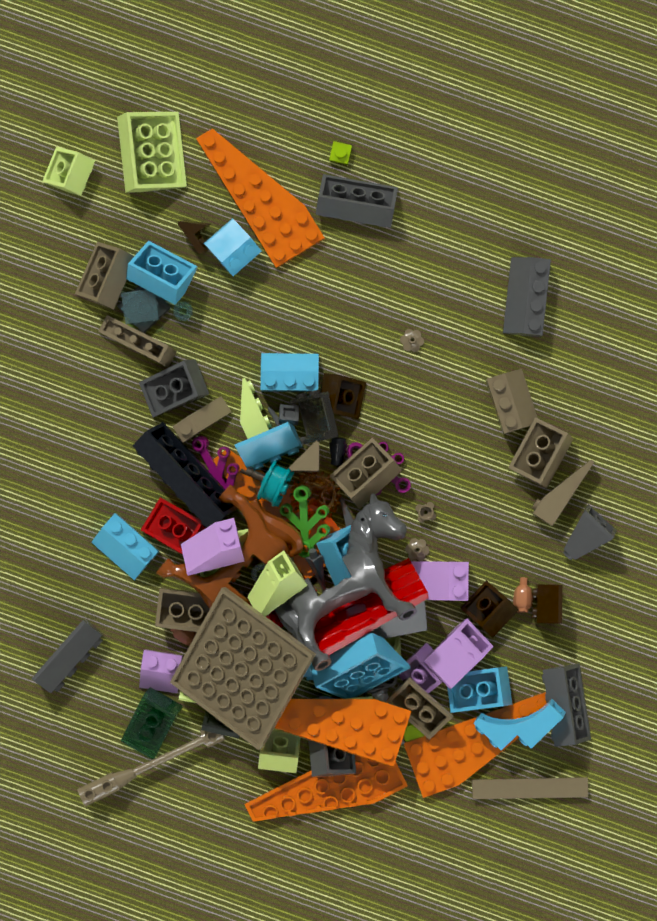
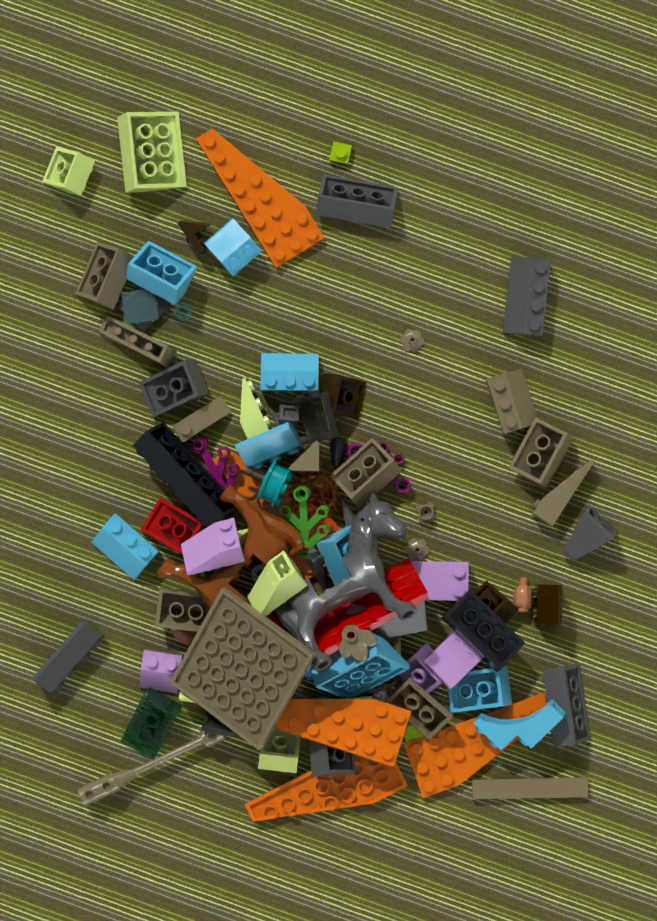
(358, 645): none -> dark tan plate
(483, 630): none -> black slope

